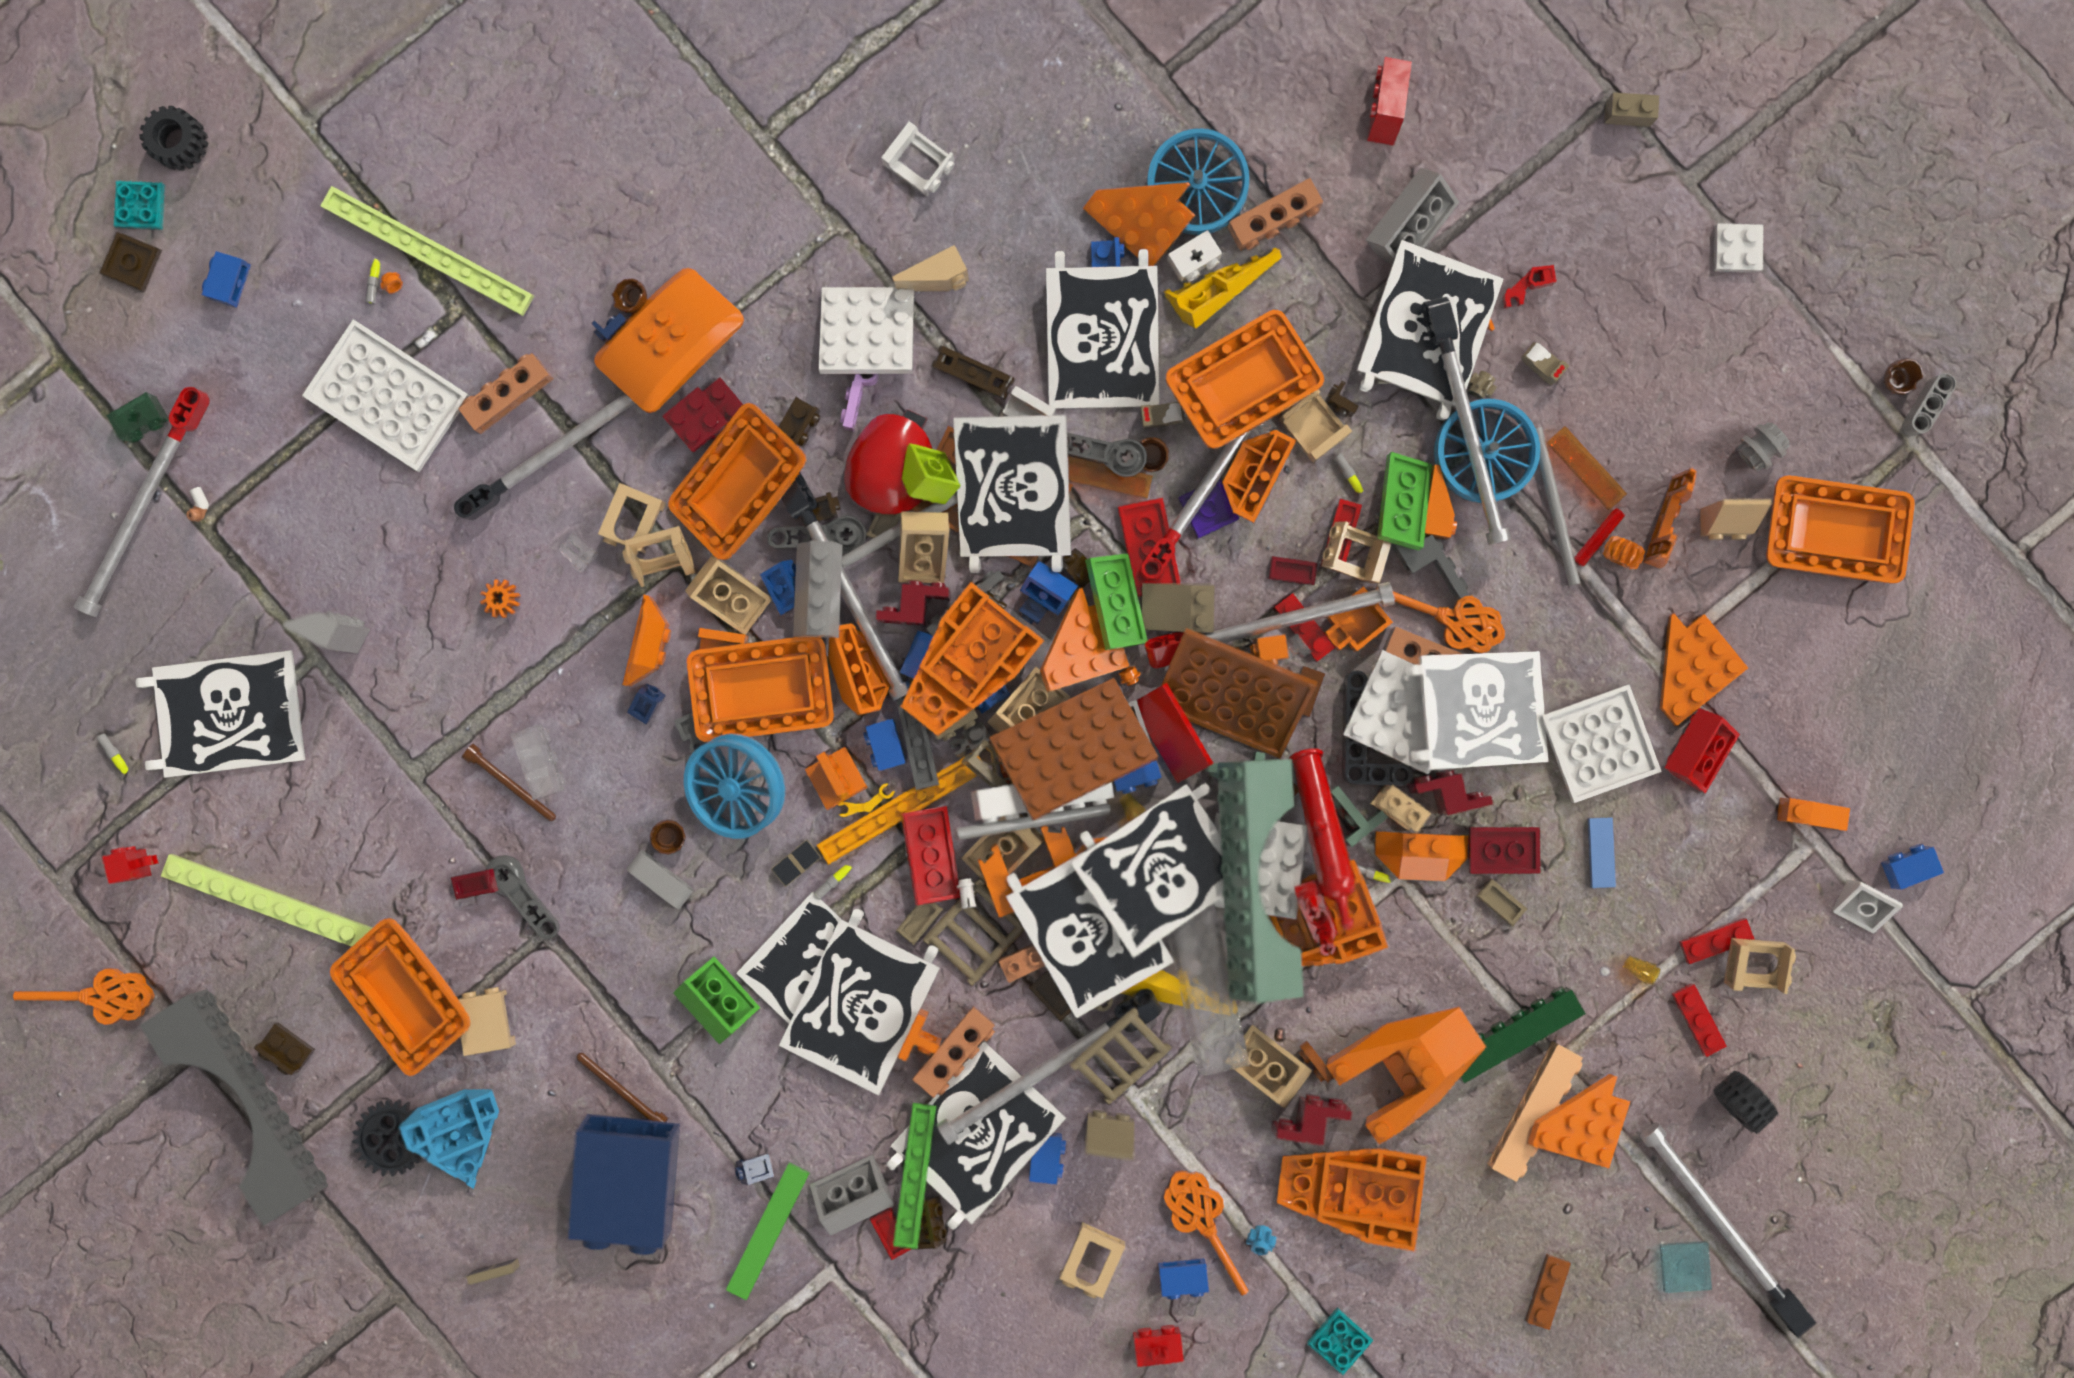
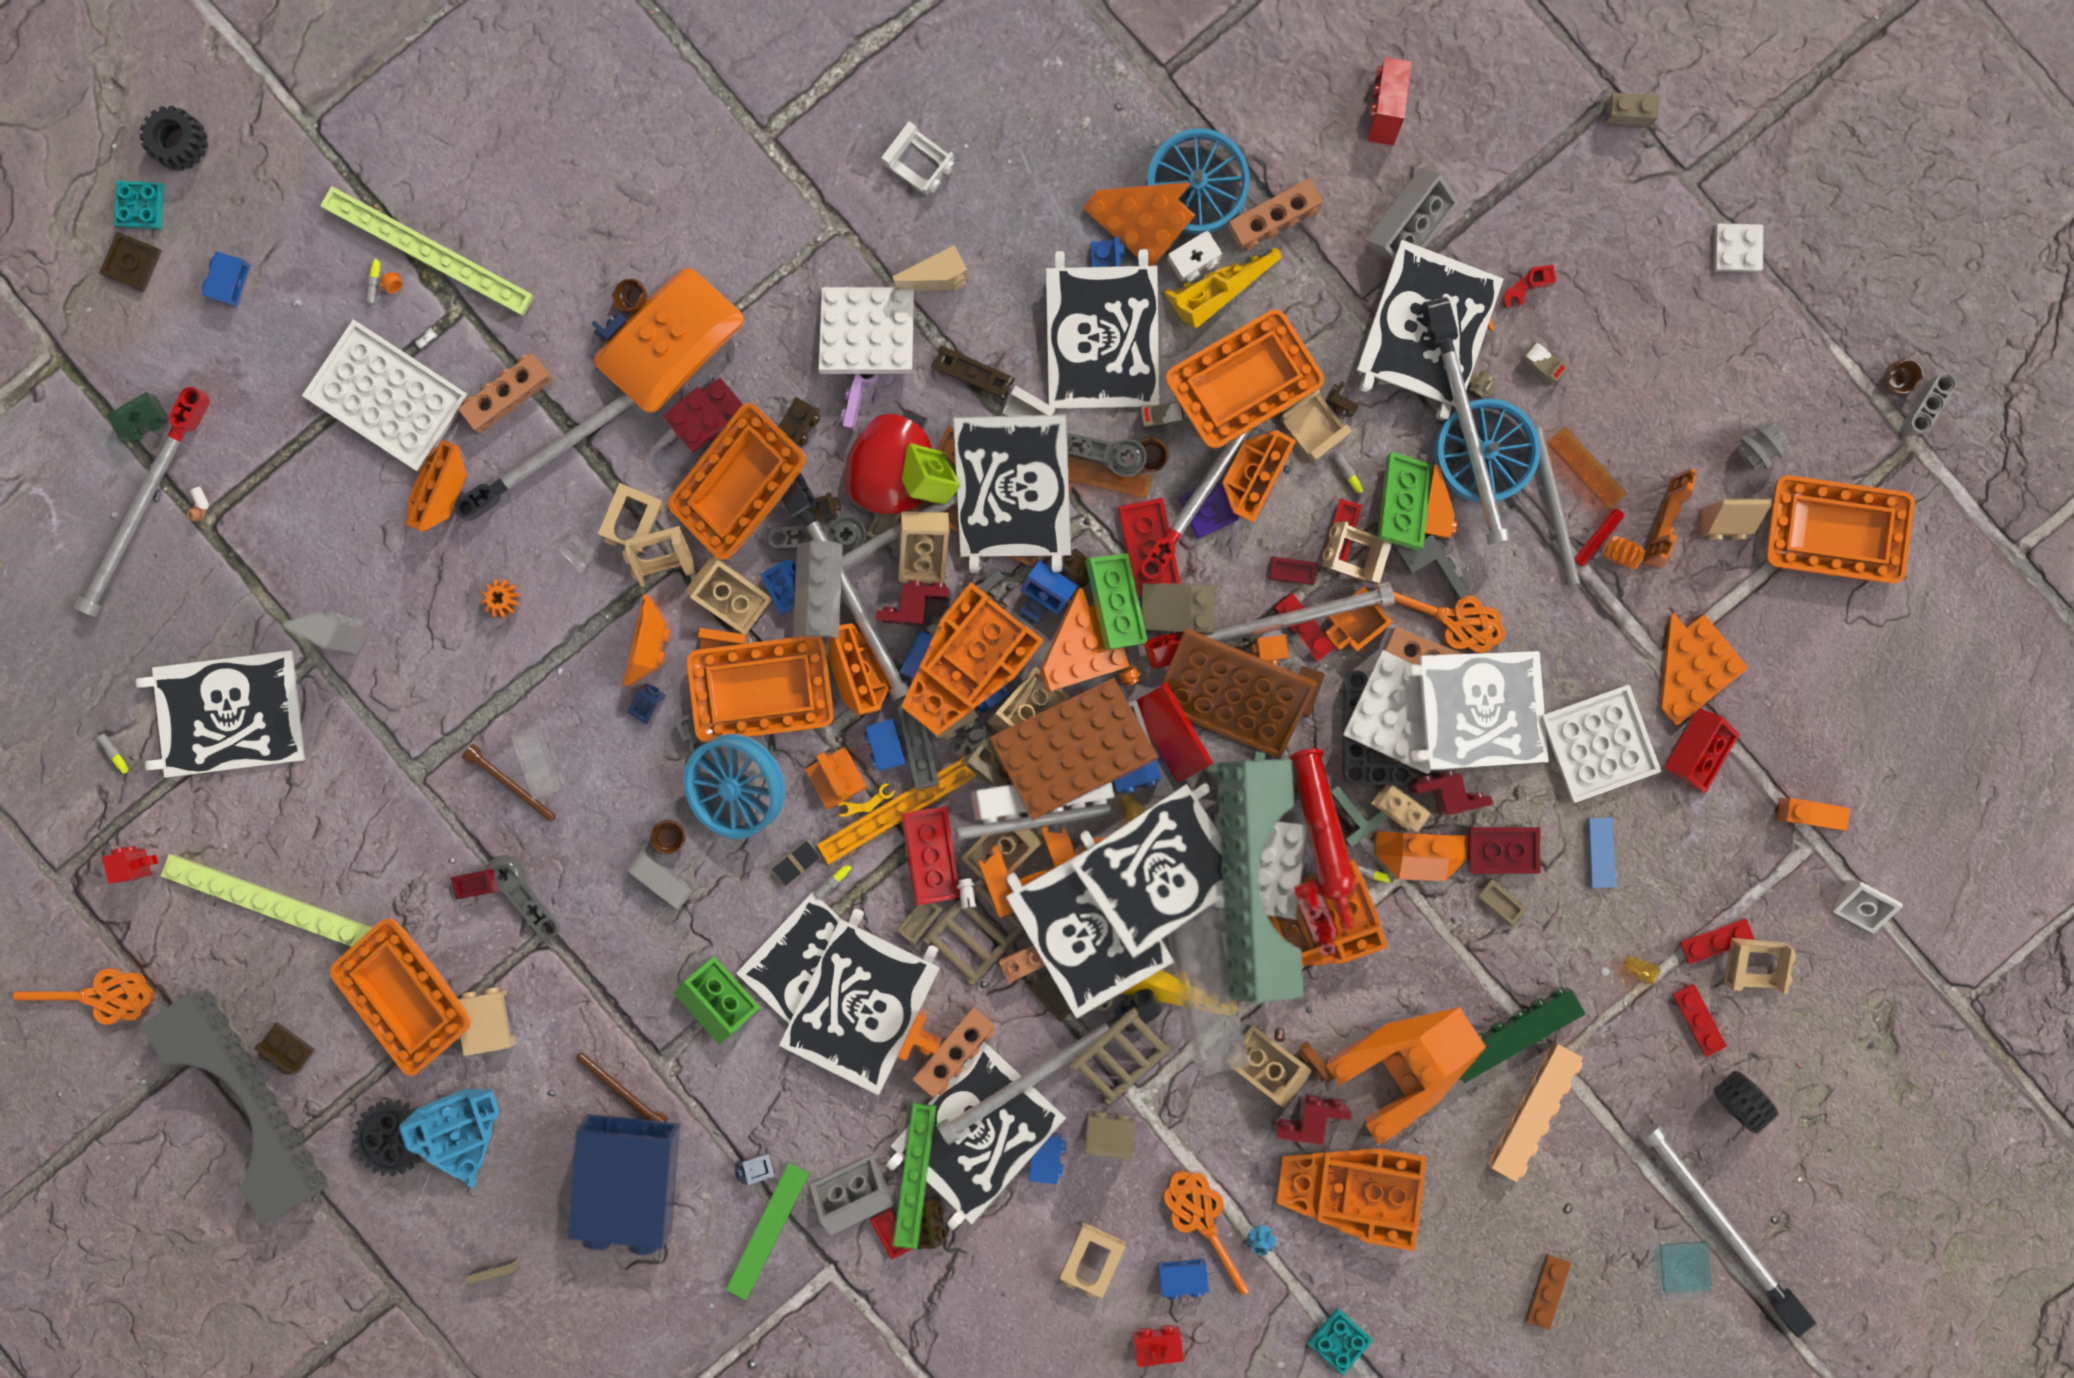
(436, 487): none -> orange wedge
(1584, 1125): orange wing -> none
(1912, 867): blue brick -> none

